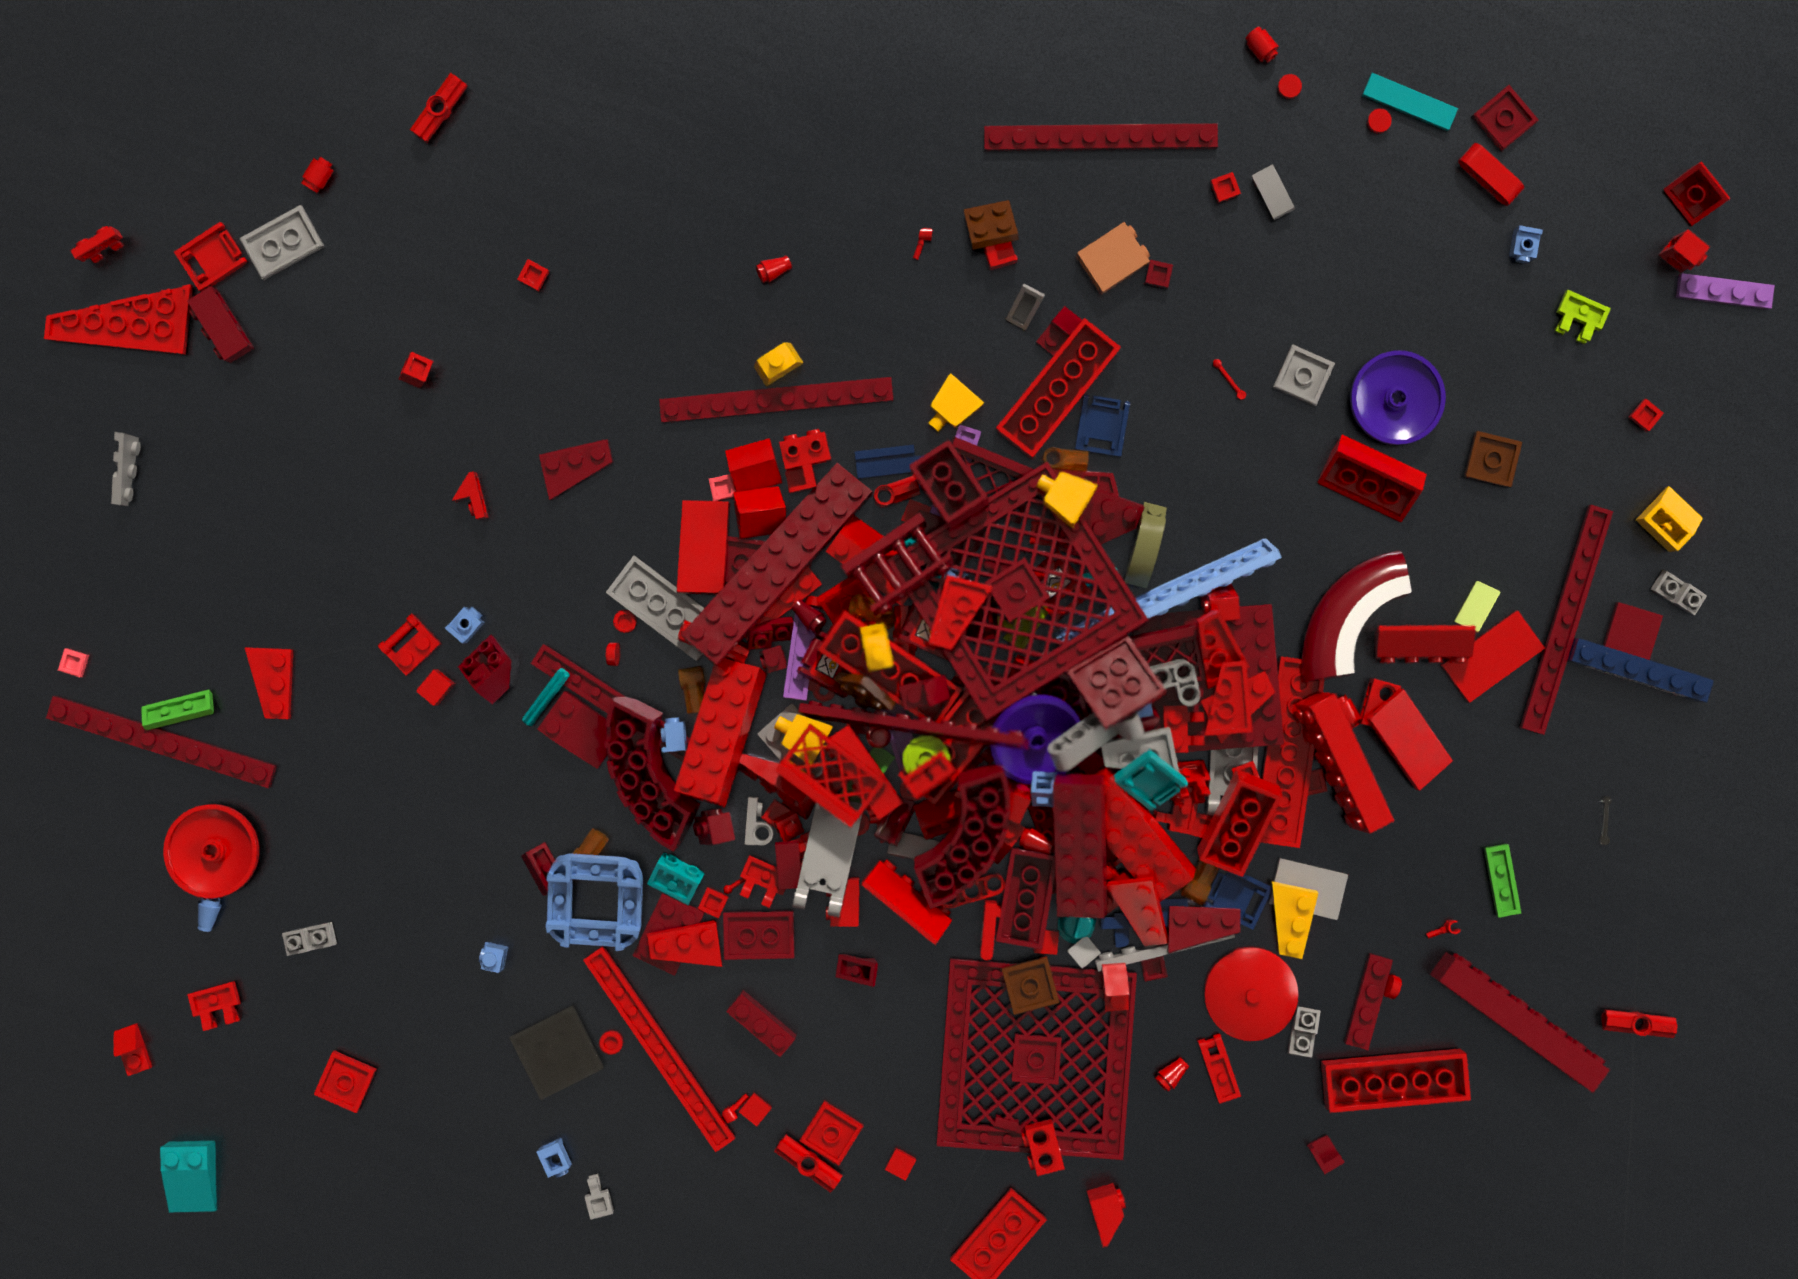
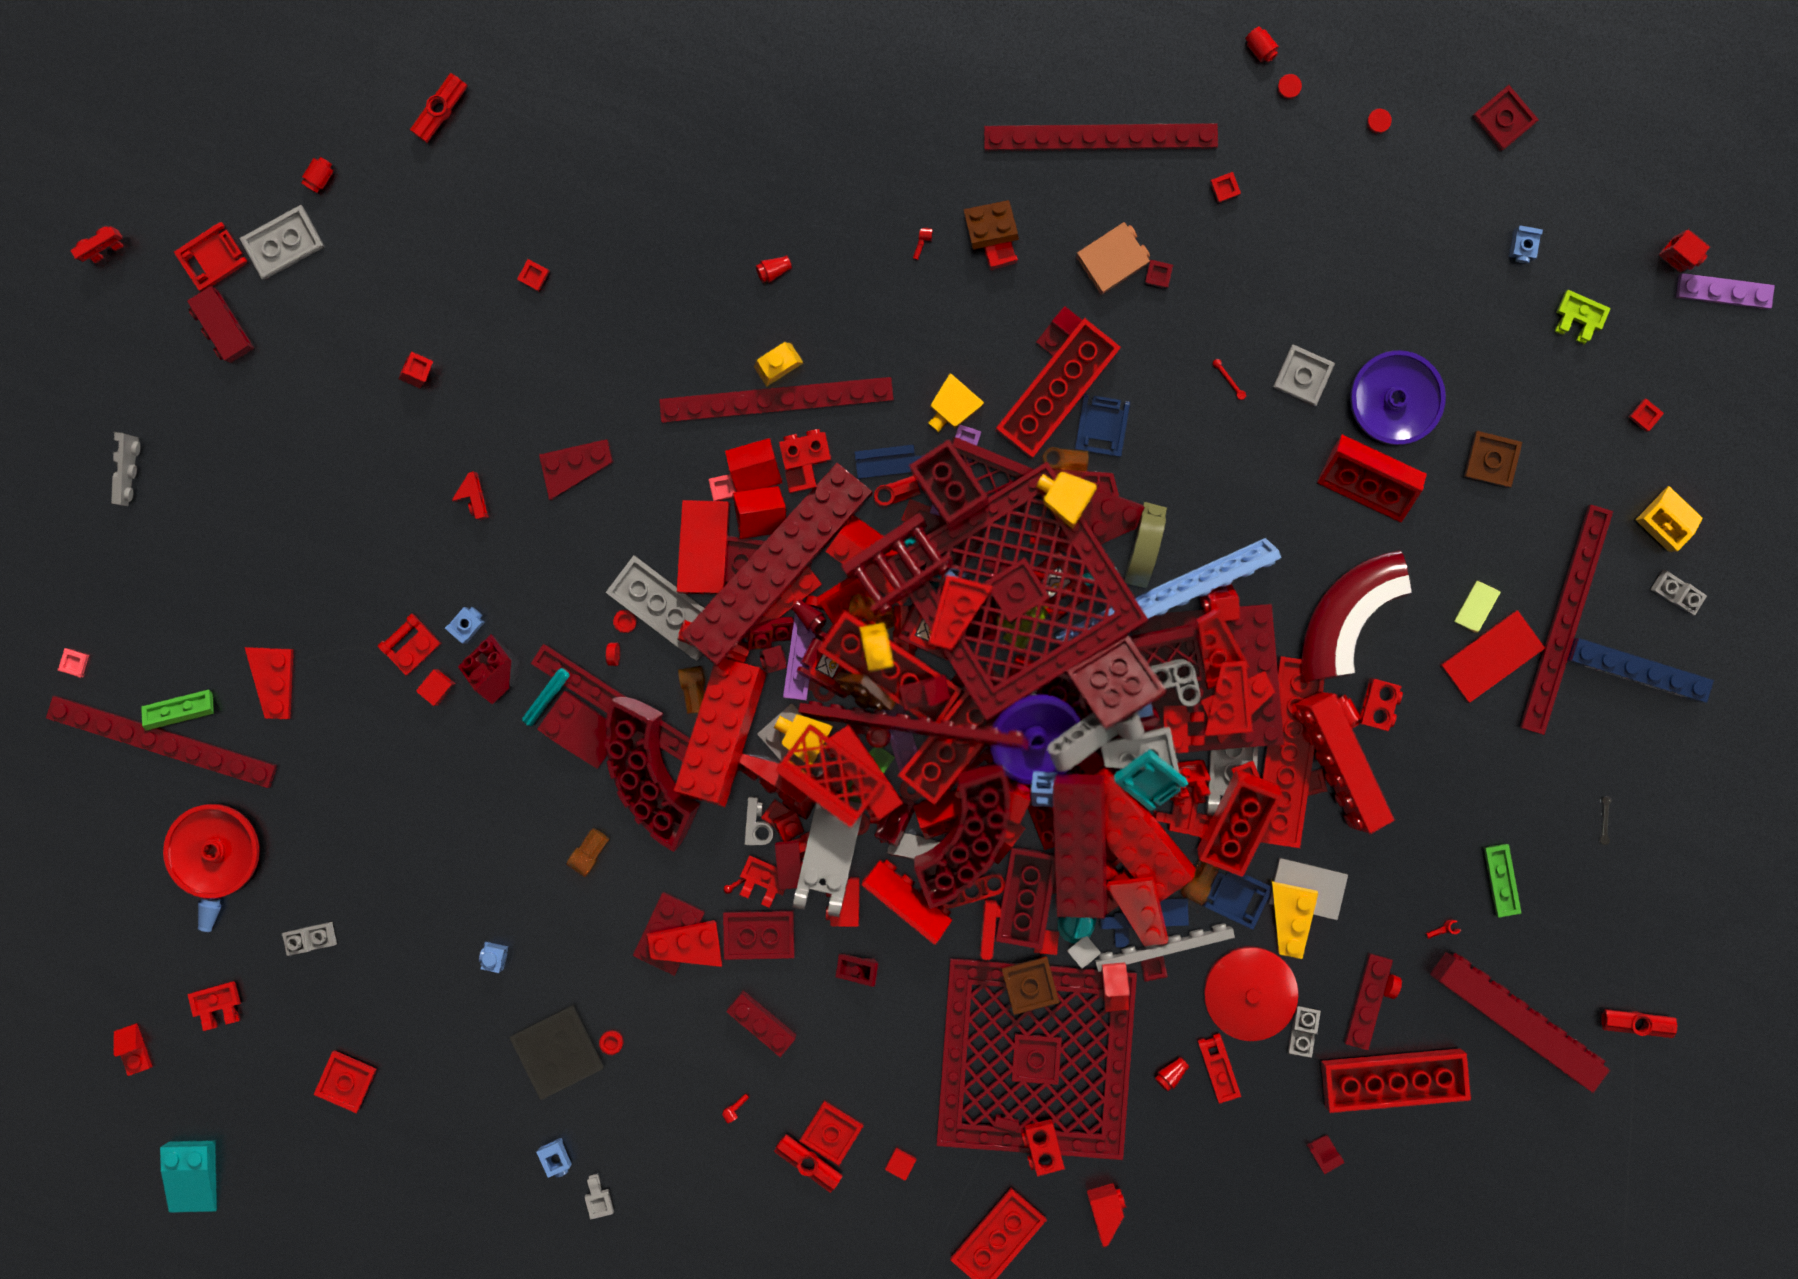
(139, 322): red wing -> none
(539, 863): dark red slope -> none
(594, 932): medium blue plate -> none
(659, 1049): red plate -> none
(674, 735): medium blue brick -> none
(675, 878): teal bracket -> none
(713, 827): dark red brick -> none
(713, 902): red tile -> none
(755, 1109): red tile -> none
(921, 750): lime tile -> none
(929, 775): red brick -> none
(1025, 307): light grey slope -> none
(1037, 842): red cone -> none
(1200, 925): dark red wing -> none
(1273, 192): light grey slope -> none
(1409, 102): teal tile -> none
(1409, 739): red tile -> none
(1424, 643): red slope -> none
(1491, 174): red beam -> none
(1633, 630): dark red tile -> none
(1696, 193): red slope -> none

